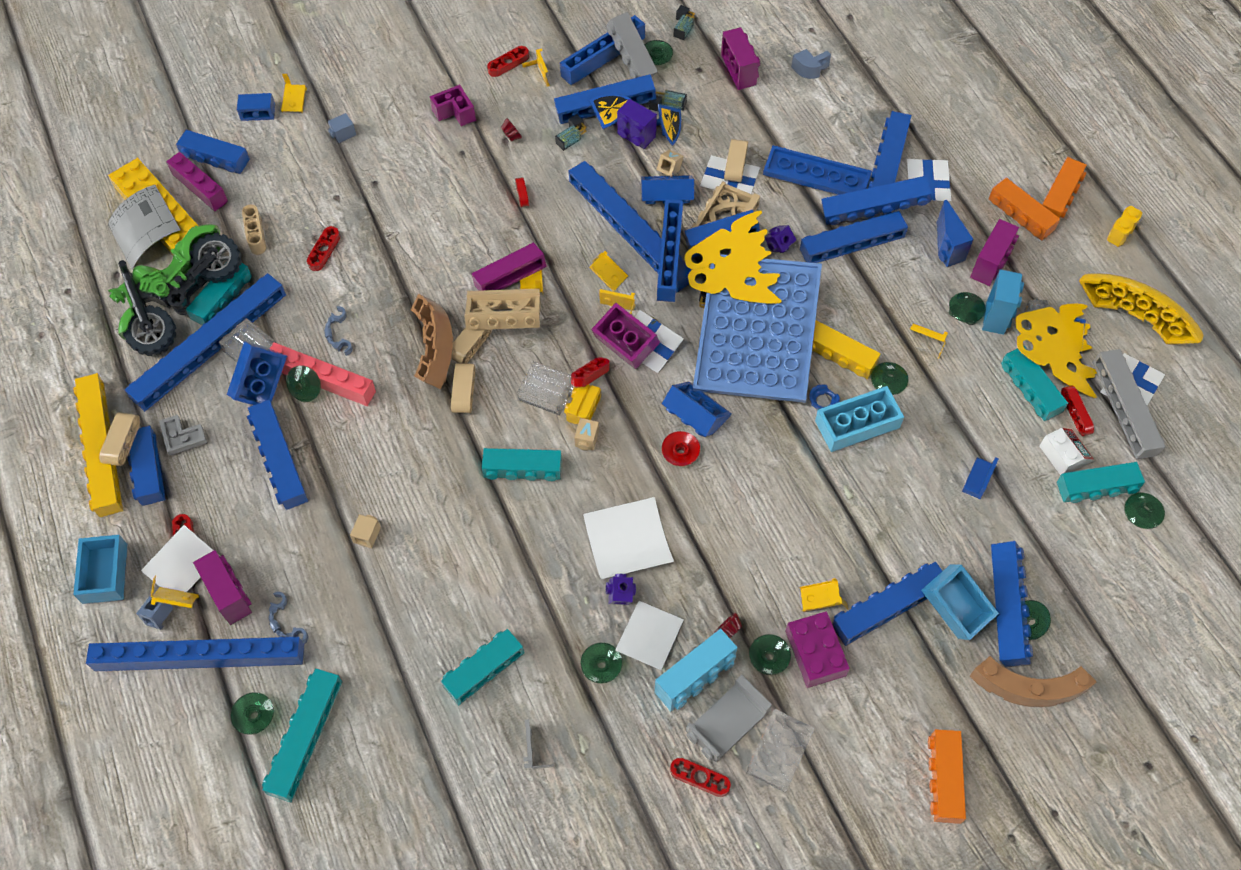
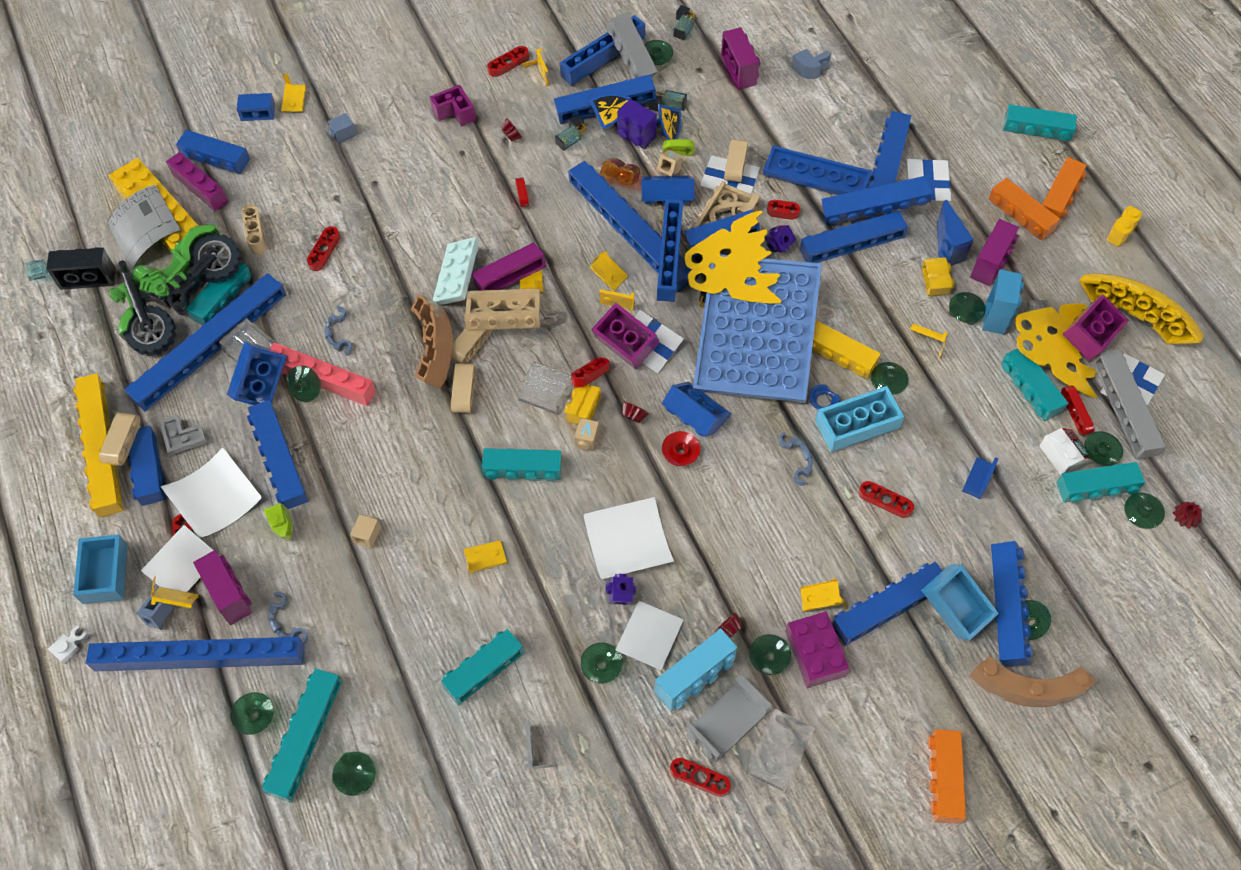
(36, 270): none -> clear light blue plate
(66, 646): none -> white plate
(81, 268): none -> black brick
(213, 495): none -> white sticker
(279, 520): none -> lime piece
(354, 773): none -> clear green dish
(456, 271): none -> light aqua plate
(484, 556): none -> yellow piece
(616, 169): none -> clear orange brick
(633, 412): none -> dark red piece
(681, 146): none -> lime beam
(783, 209): none -> red beam
(806, 453): none -> sand blue piece
(888, 507): none -> red beam
(937, 276): none -> yellow brick
(1040, 122): none -> teal brick
(1095, 327): none -> magenta brick
(1105, 442): none -> clear green dish
(1188, 514): none -> dark red piece

